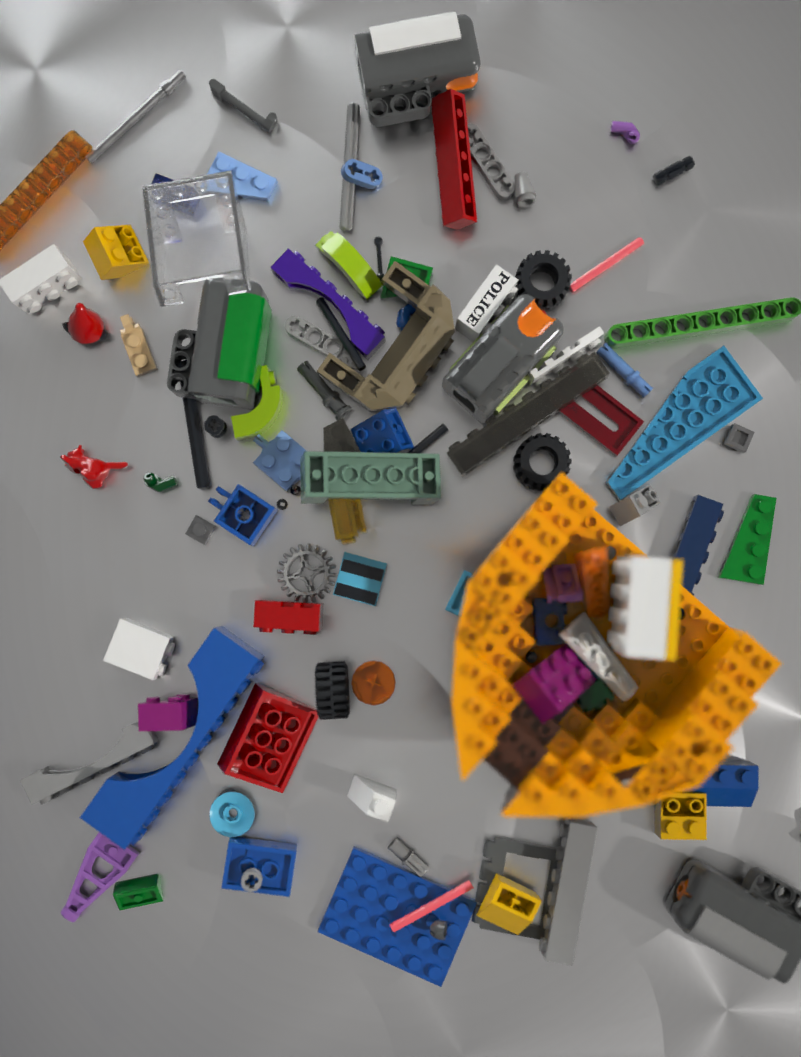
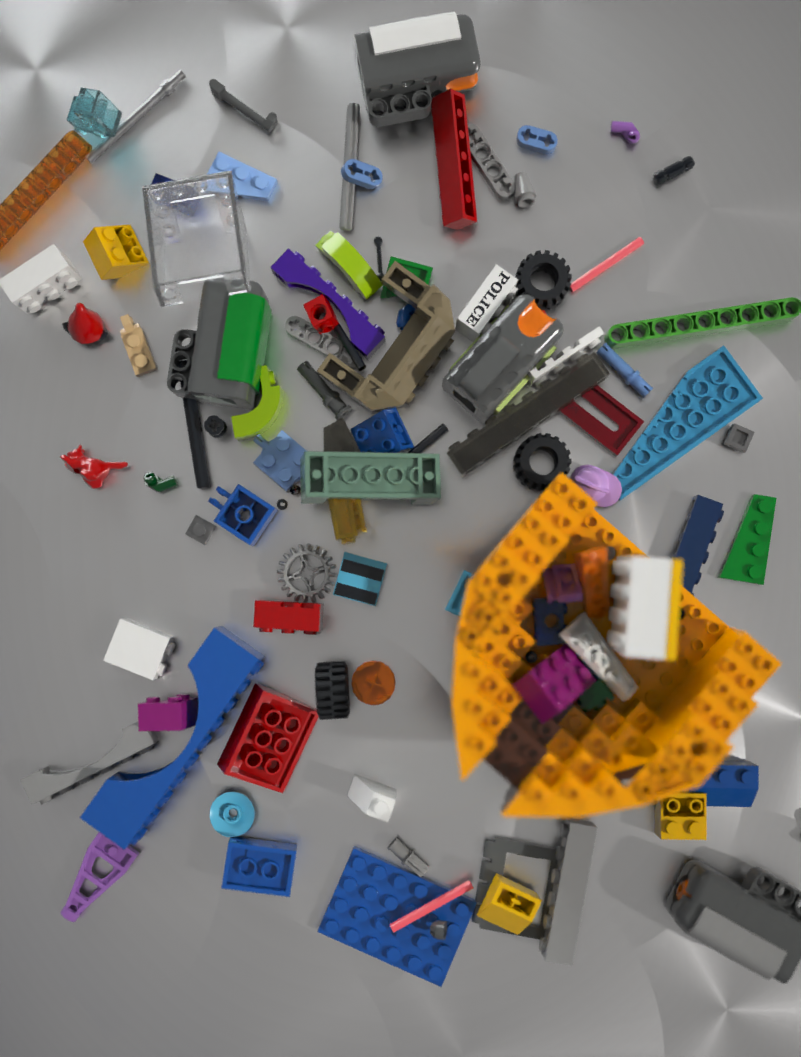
(94, 114): none -> clear light blue brick
(138, 892): green slope -> none
(251, 888): light grey bush -> none
(317, 307): none -> red brick
(536, 139): none -> medium blue beam
(598, 484): none -> lavender piece
(635, 505): light grey slope -> none

